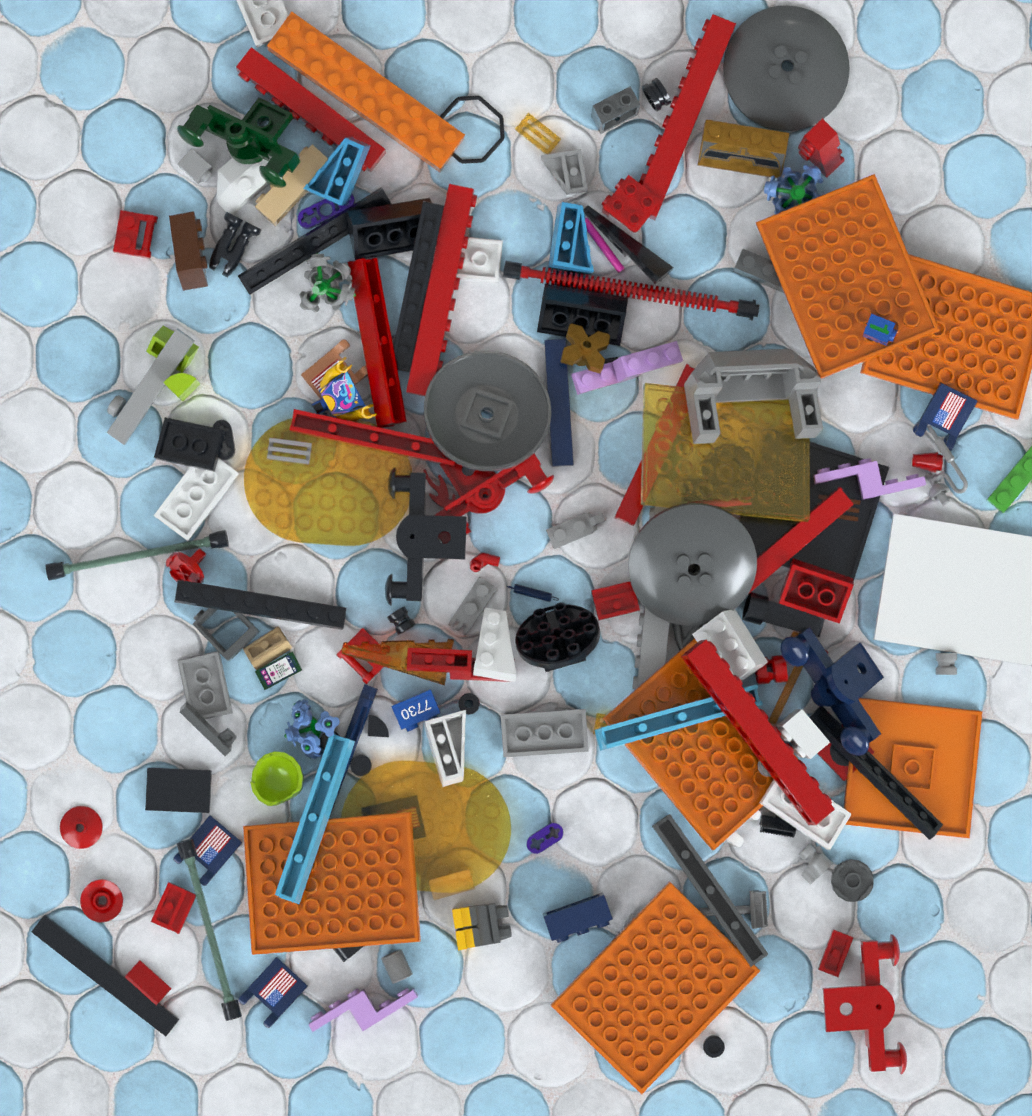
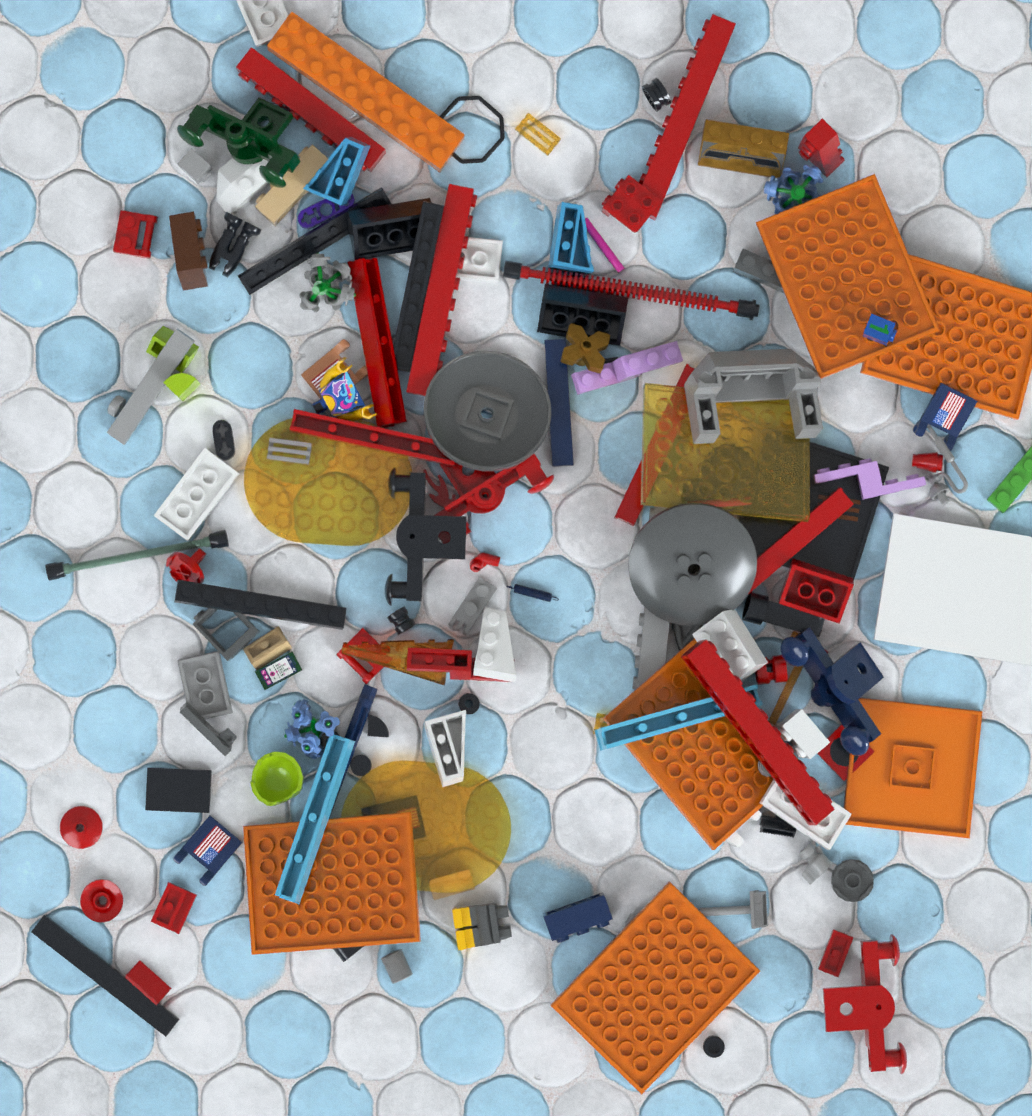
(189, 444): black tile -> none
(230, 1006): sand green hose -> none
(276, 989): dark blue flag -> none
(362, 1008): lavender bracket -> none
(415, 710): blue brick -> none
(541, 834): dark purple beam -> none
(544, 733): light grey plate -> none
(557, 636): black bracket -> none
(567, 170): light grey wing -> none
(574, 529): light grey hinge -> none
(615, 600): red plate -> none
(621, 105): dark grey window -> none
(651, 264): black wedge -> none
(710, 890): dark grey tile -> none
(780, 97): dark grey dish -> none
(879, 777): black plate -> none
(946, 663): light grey wheel -> none

